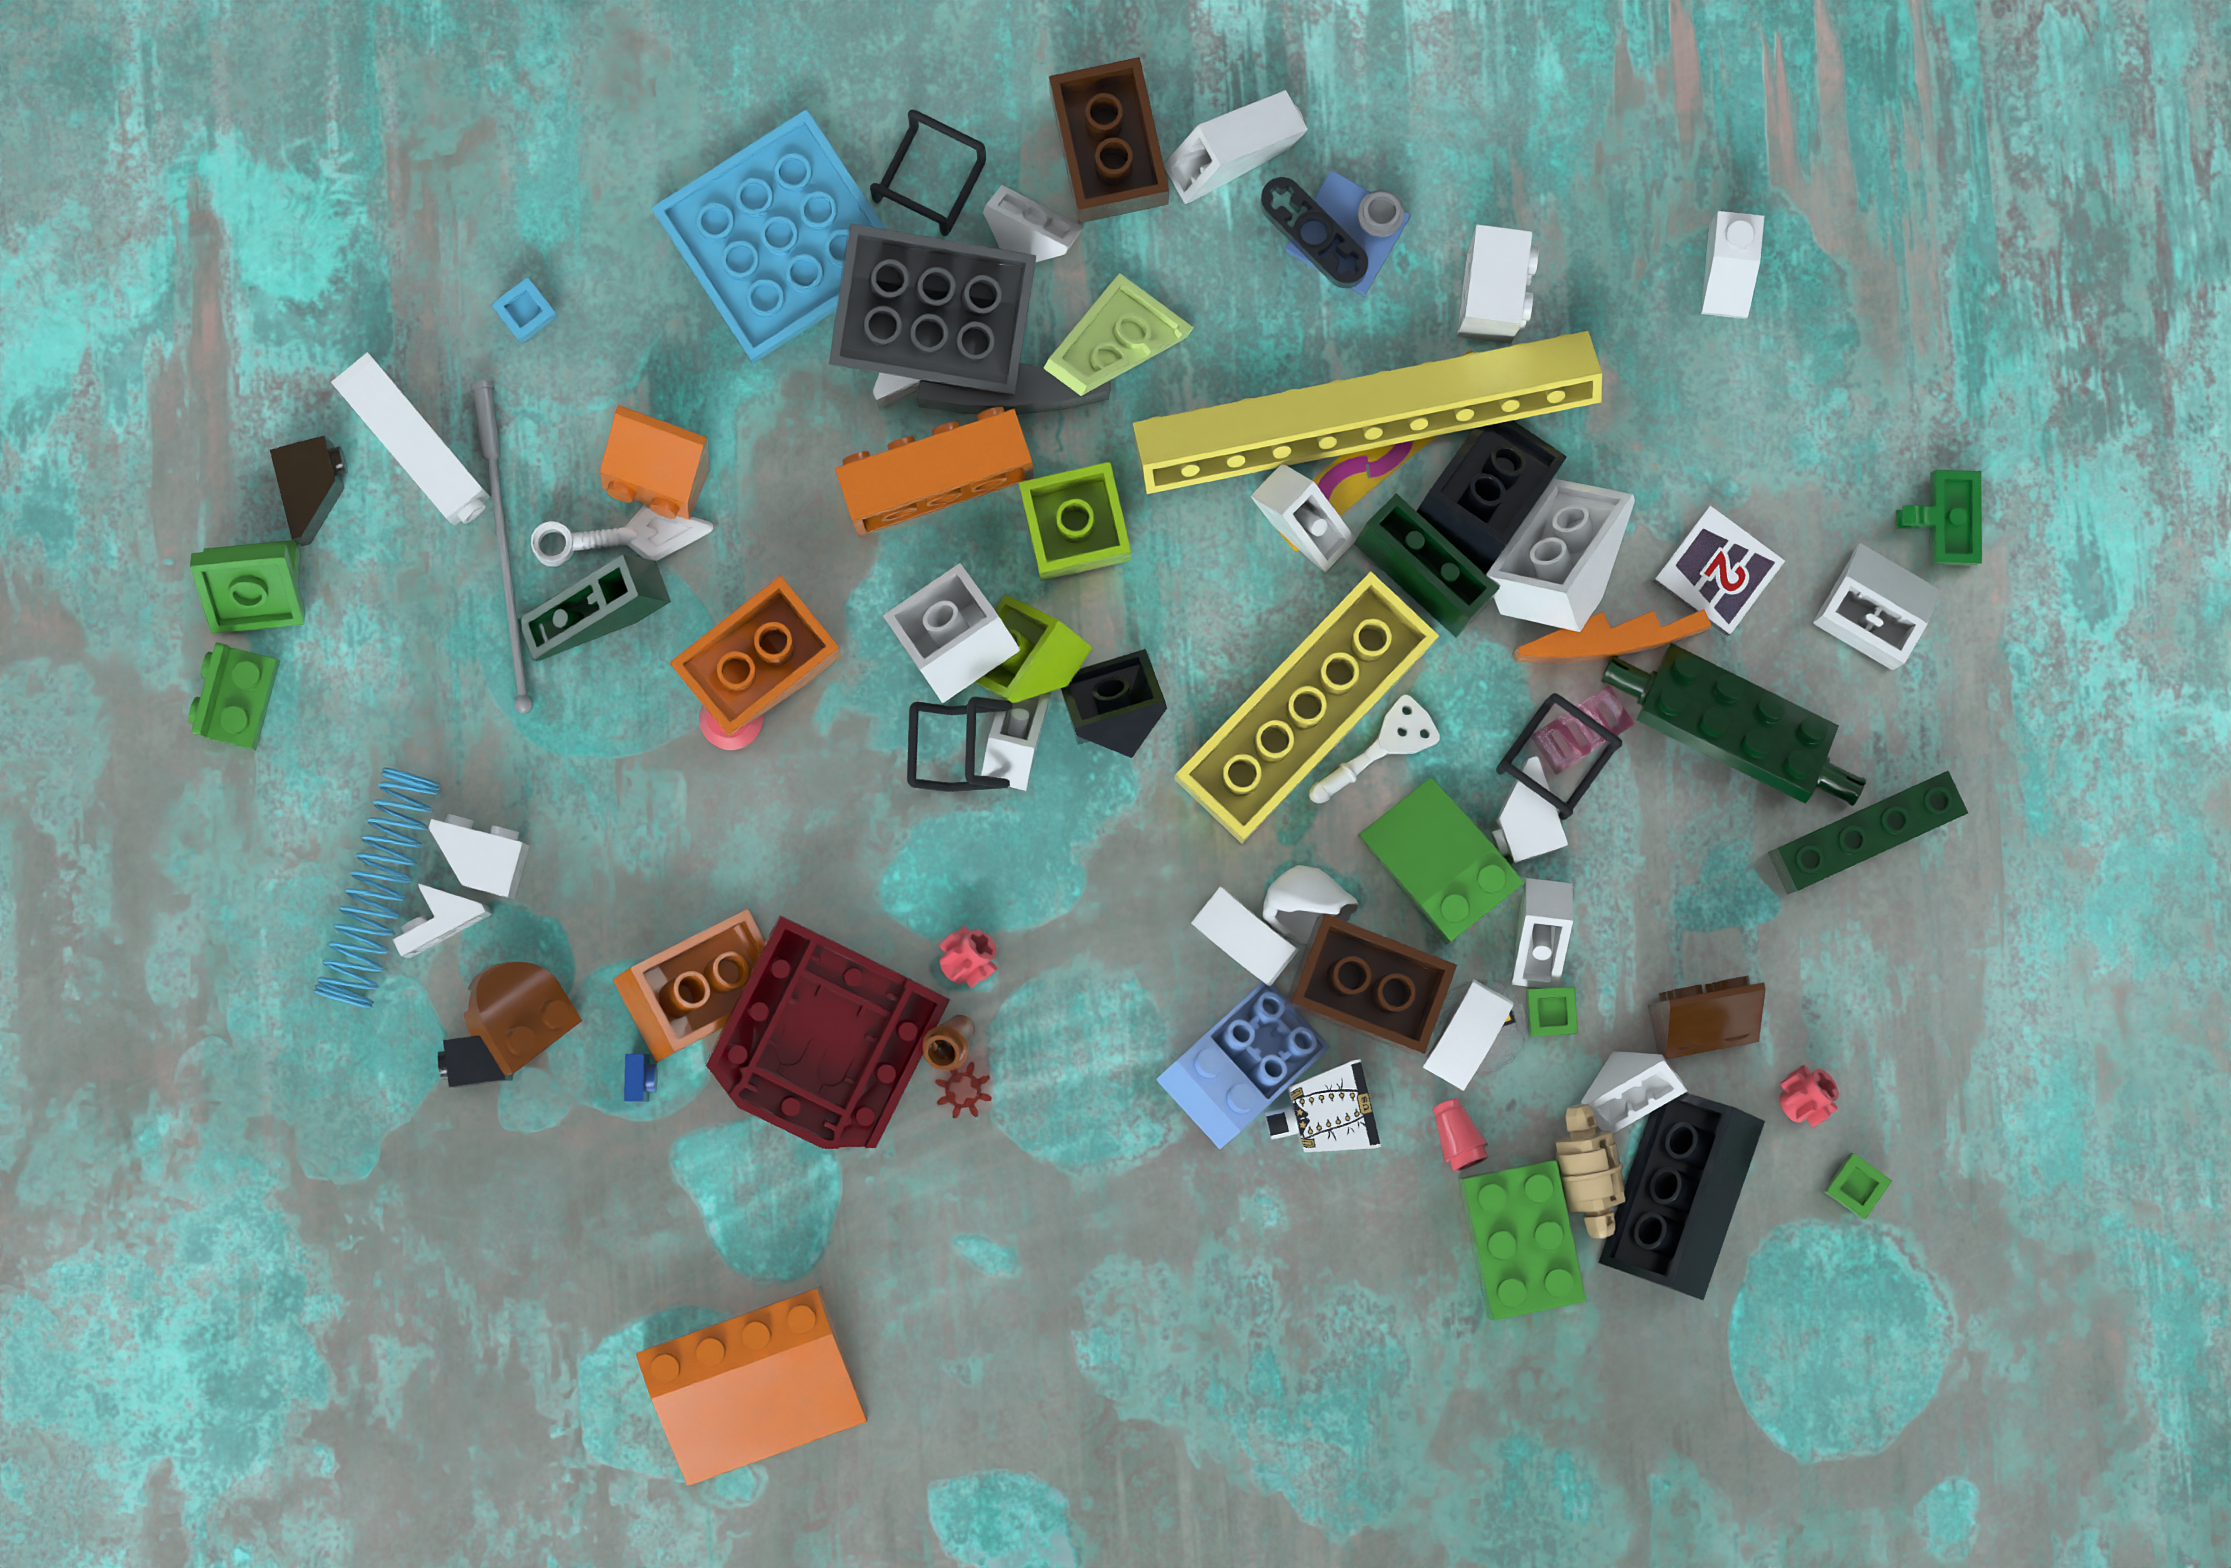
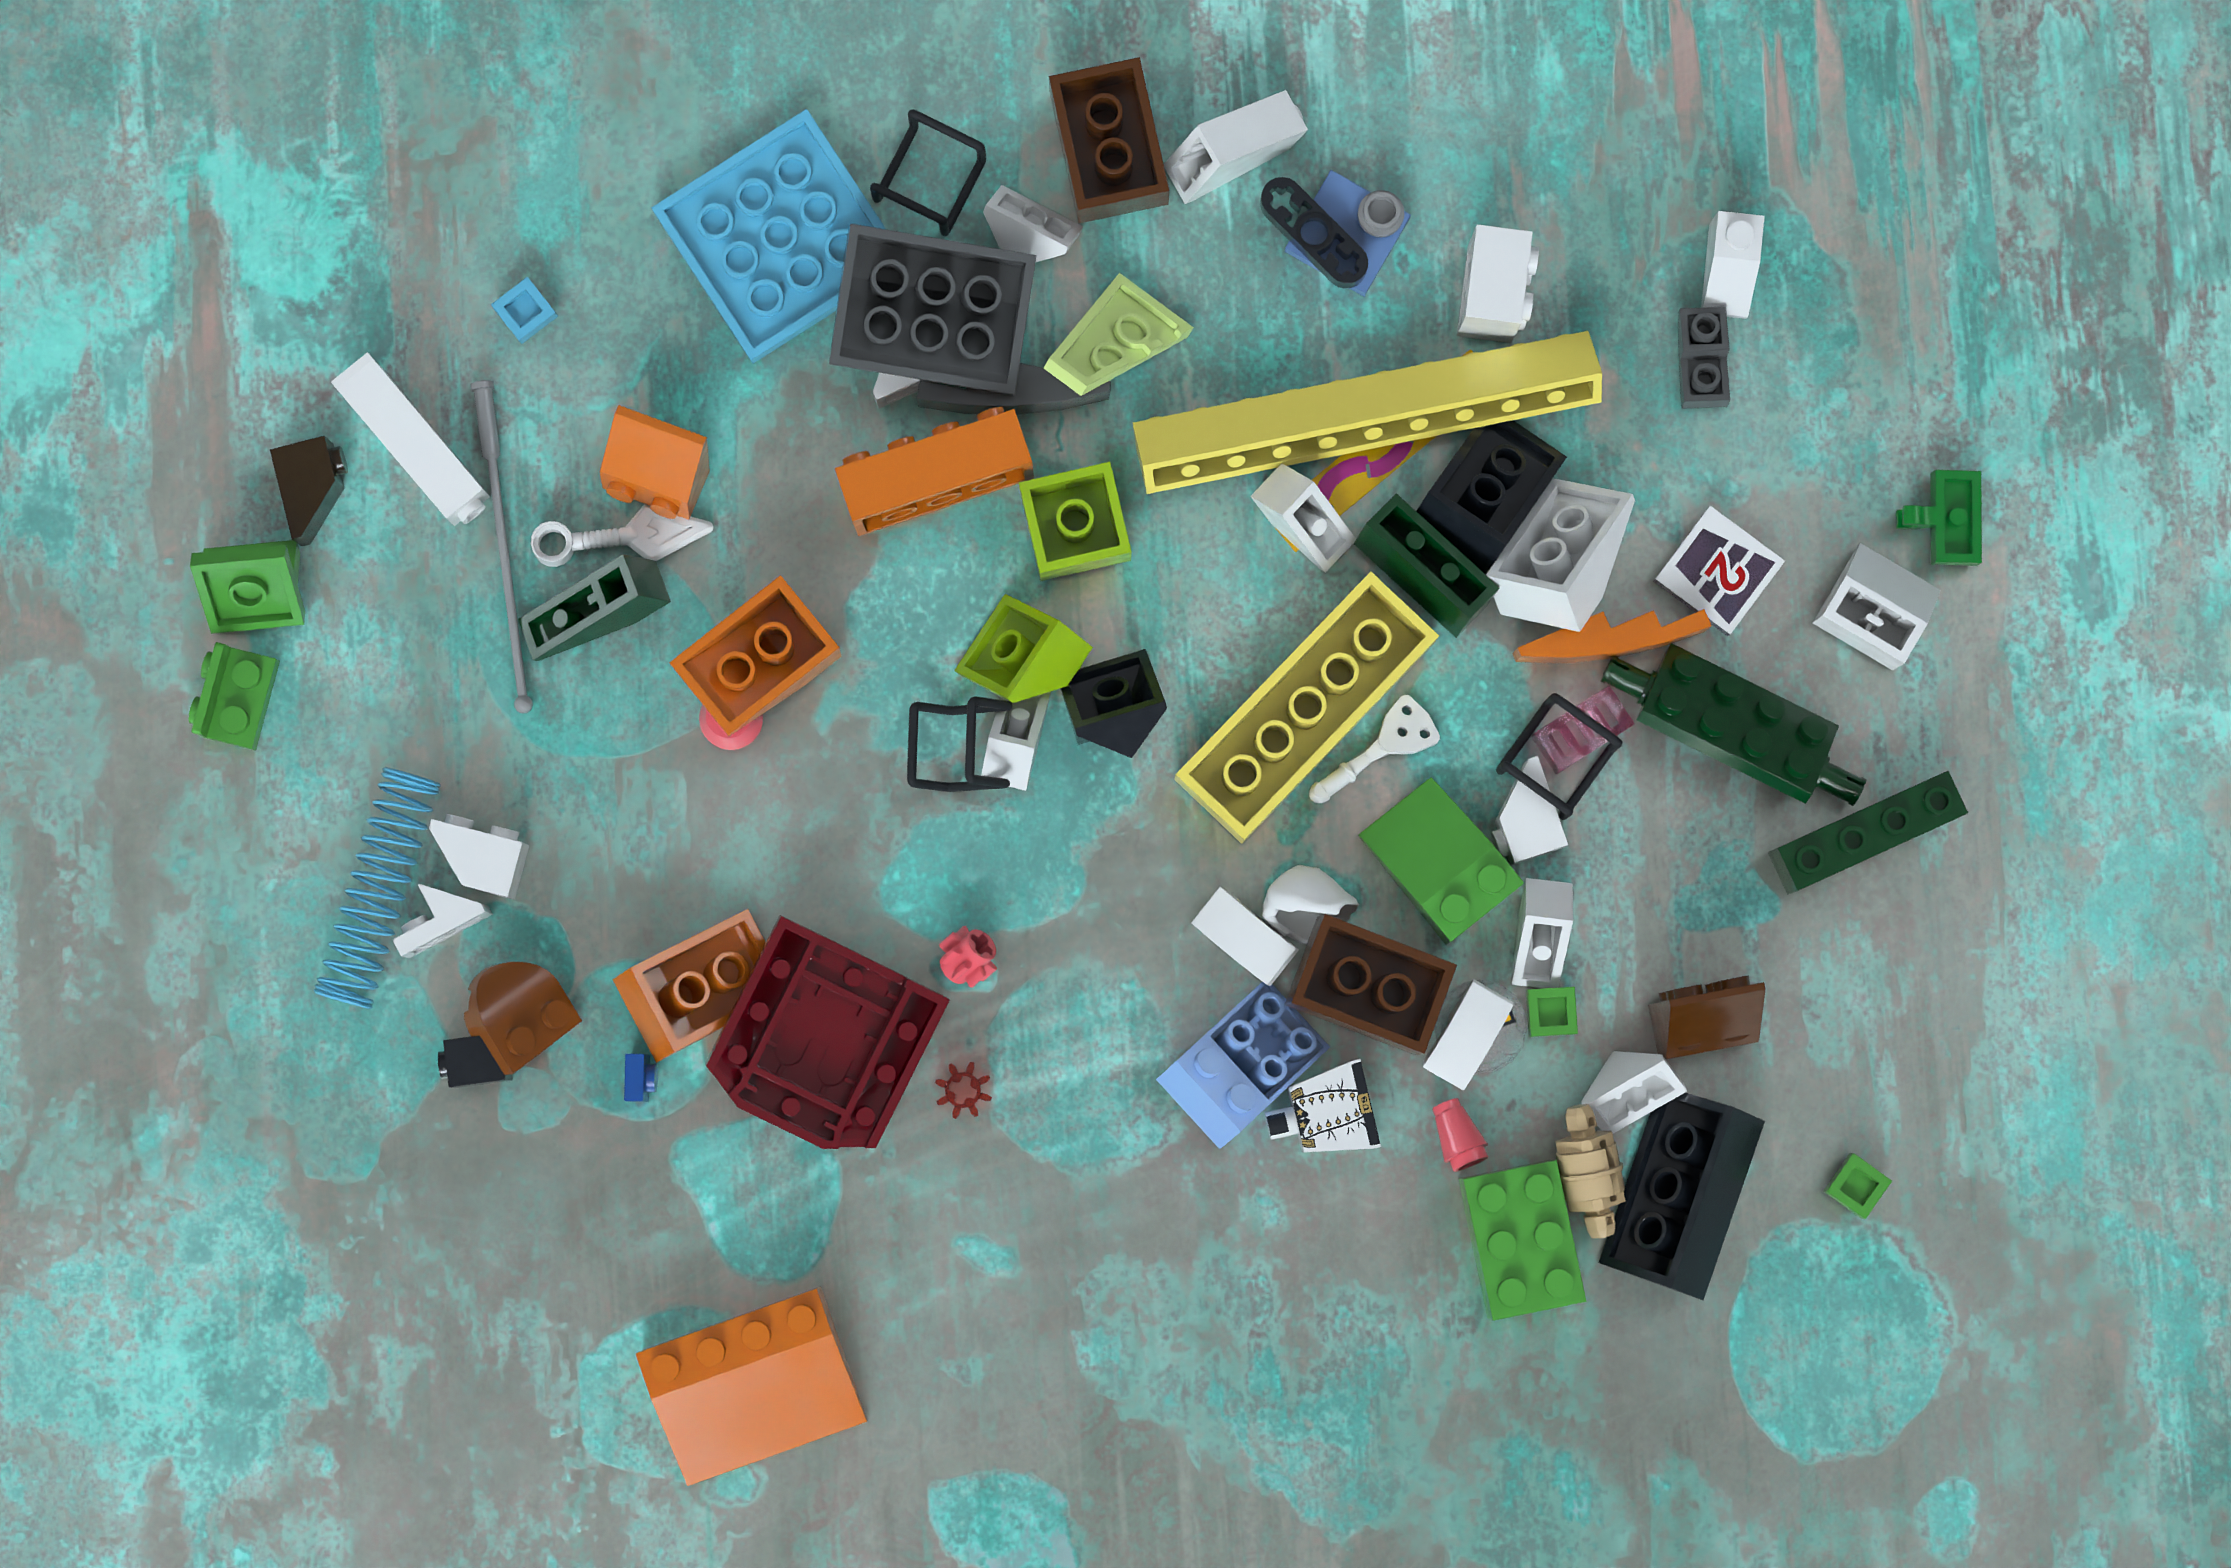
(949, 1043): dark orange cone -> none
(951, 632): white brick -> none
(1703, 357): none -> dark grey slope
(1809, 1096): coral gear -> none

